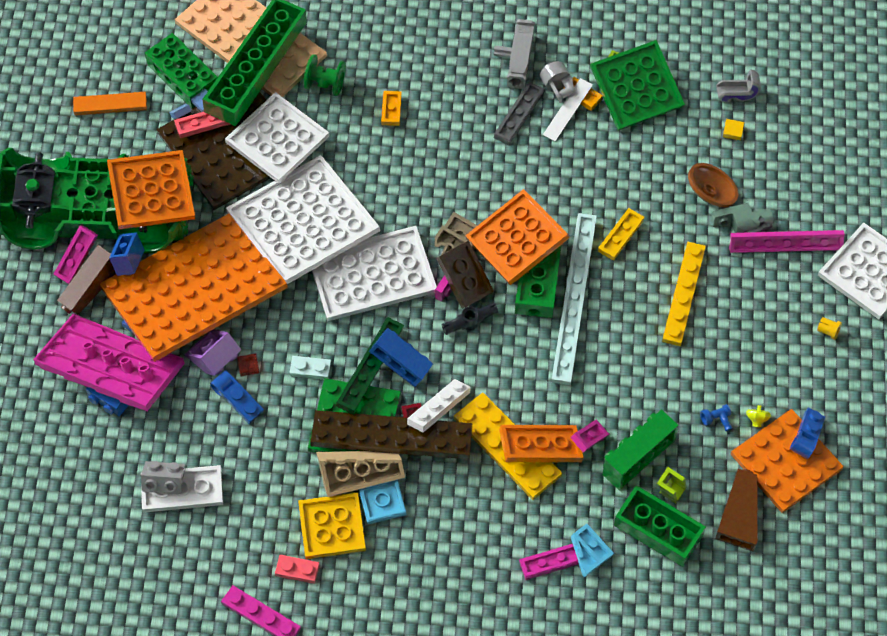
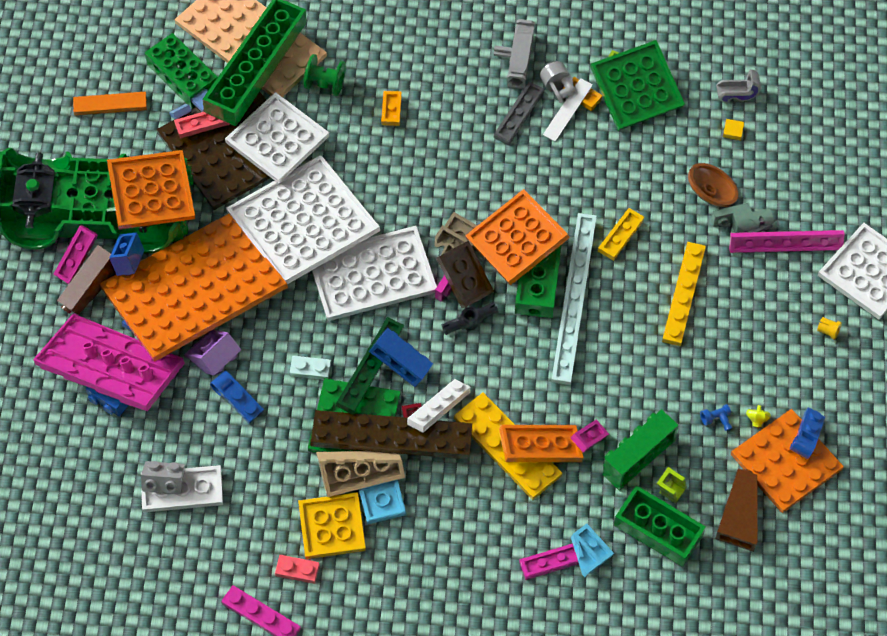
(248, 364): clear red tile -> none

